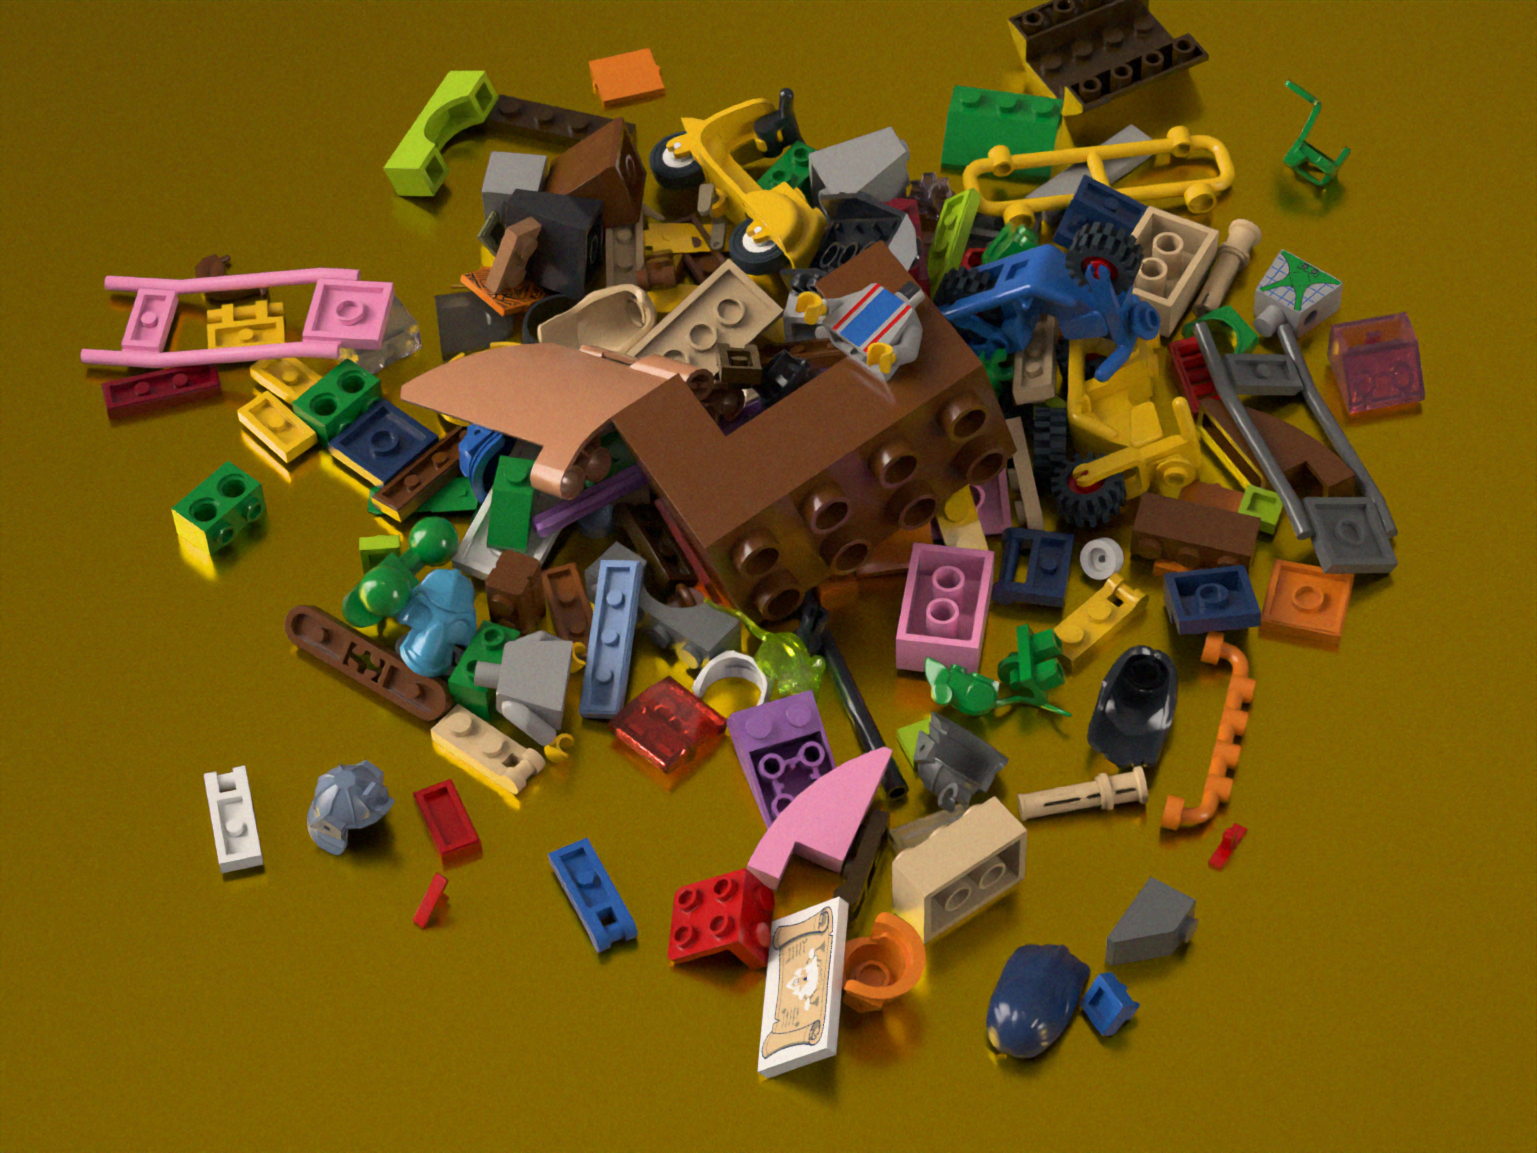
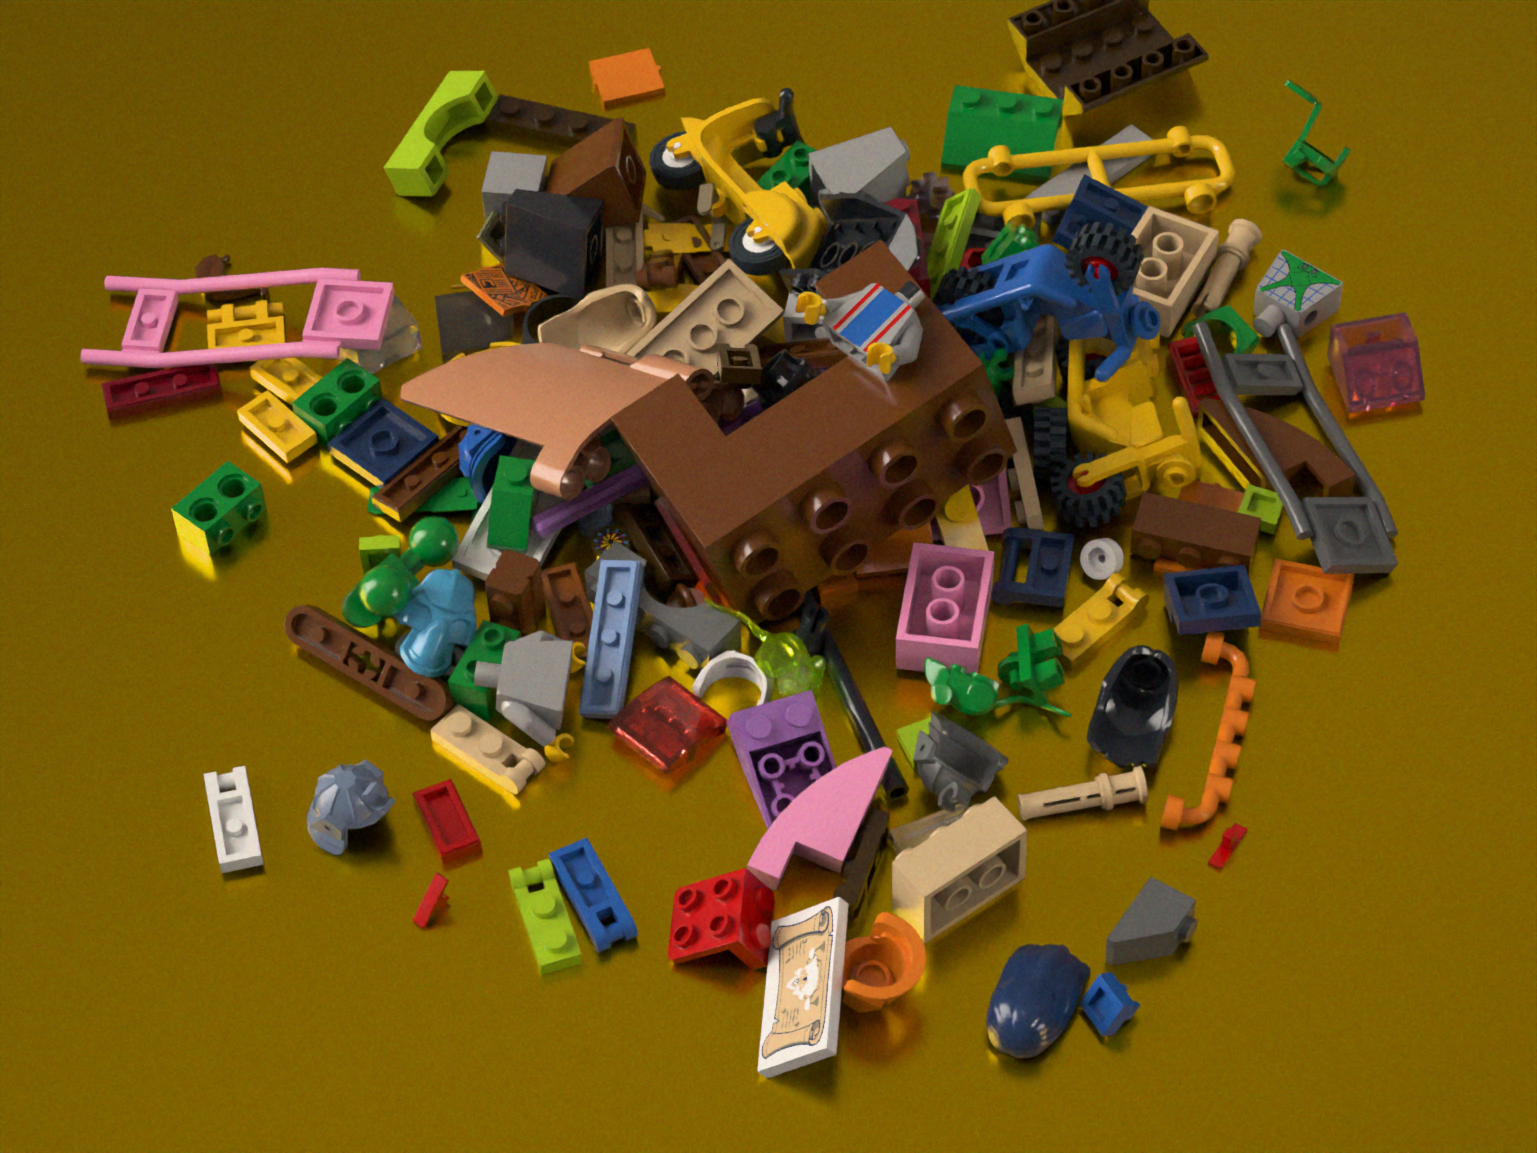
(513, 254): medium nougat plate -> none
(545, 918): none -> lime plate
(606, 537): none -> tile

